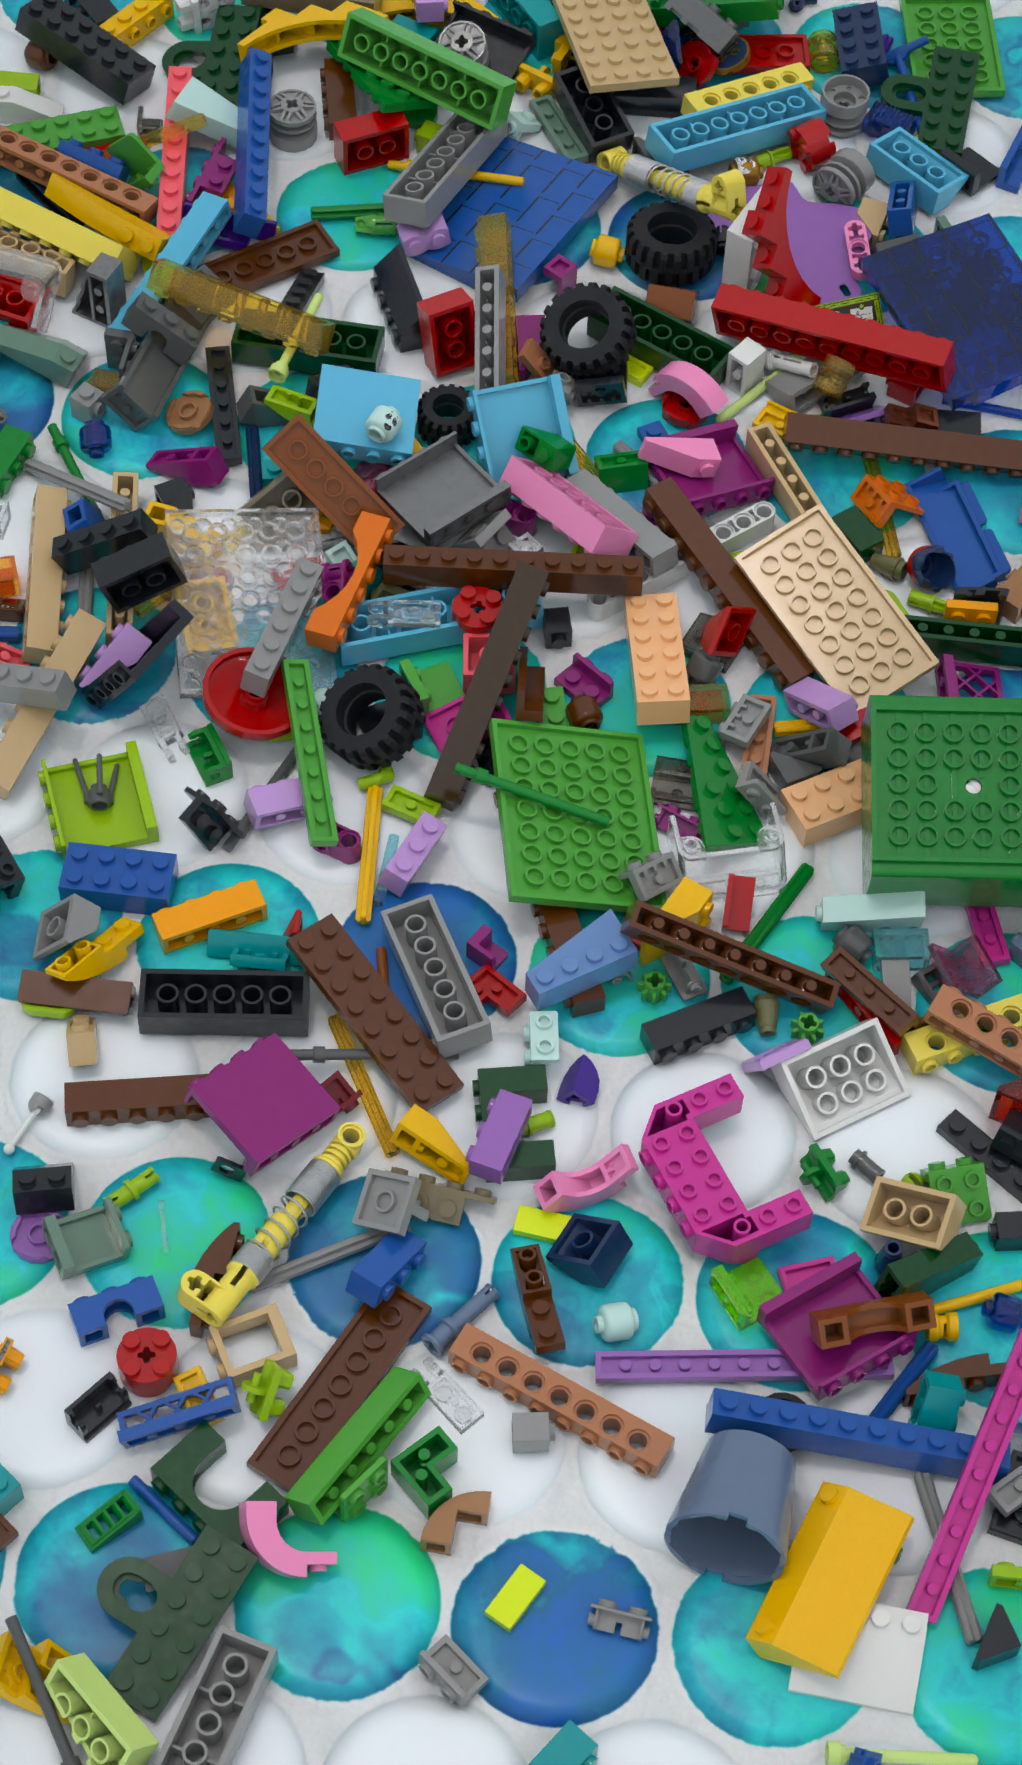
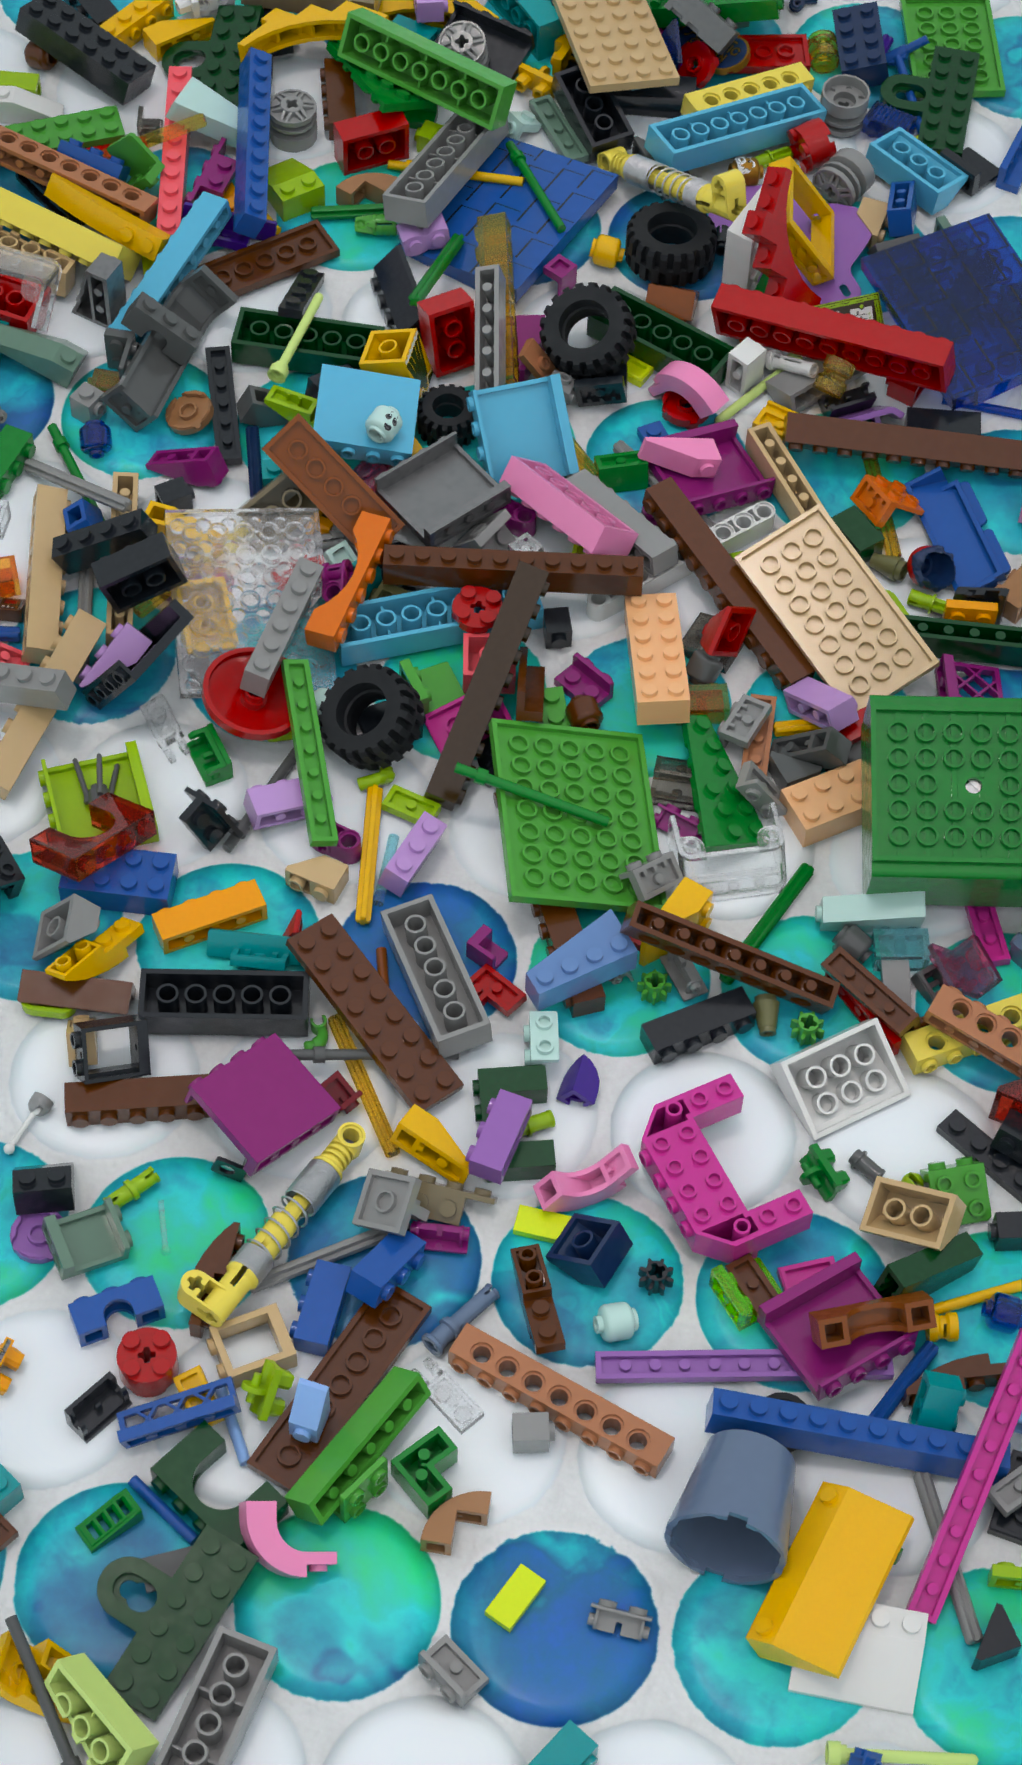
(77, 858): none -> clear red arch
(138, 1049): none -> black window
(164, 34): none -> yellow slope
(235, 1432): none -> light blue bar
(240, 306): clear yellow brick -> none
(294, 189): none -> lime slope
(309, 1411): none -> light blue slope
(318, 877): none -> tan slope
(320, 1308): none -> blue brick
(321, 1034): none -> bright green arm
(362, 186): none -> medium nougat brick
(397, 354): none -> yellow slope
(404, 613): clear hinge -> none
(436, 269): none -> green axle
(442, 1237): none -> magenta hinge
(519, 160): none -> green bar
(545, 448): green slope -> none
(655, 1277): none -> black gear
(738, 903): red panel -> none
(751, 1281): none -> reddish brown plate
(775, 1055): lavender tile -> none
(816, 256): none -> yellow window
(851, 243): bright pink beam -> none
(889, 1253): dark blue cone -> none
(918, 416): copper slope -> none

